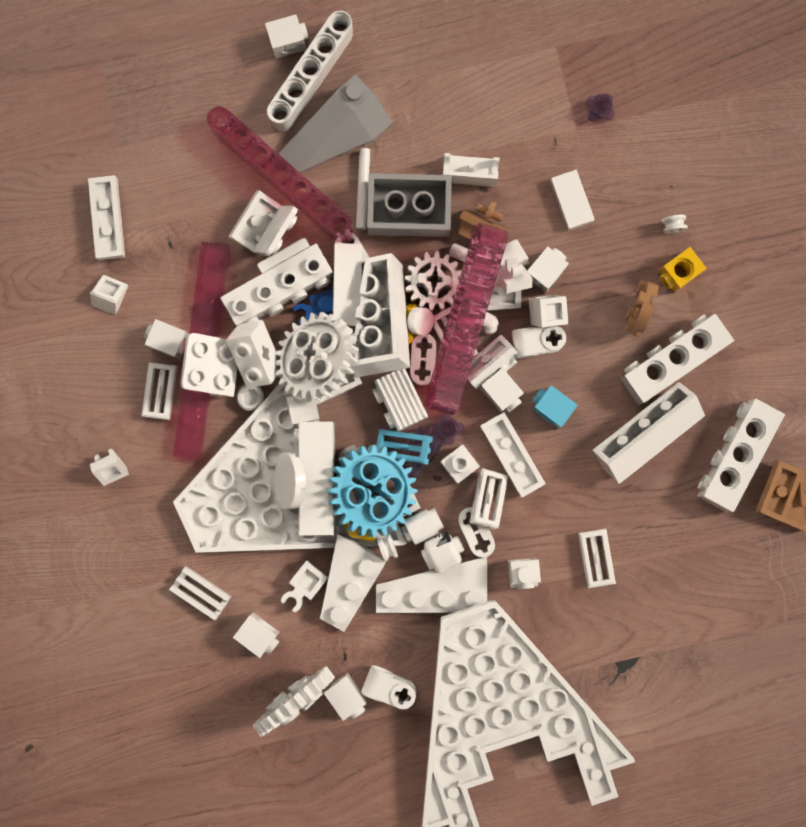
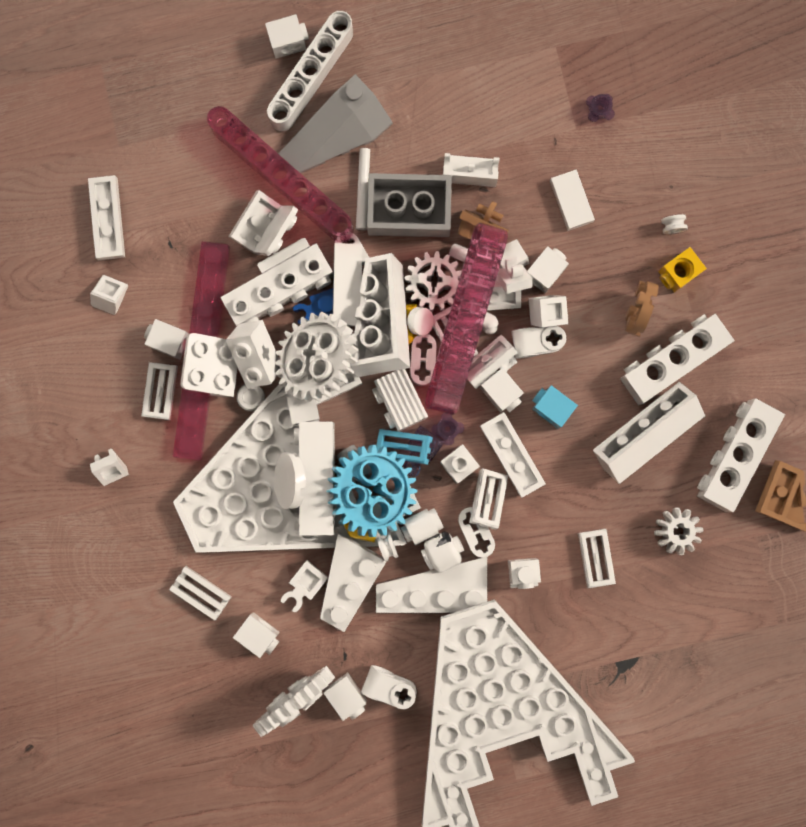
(673, 541): none -> white gear

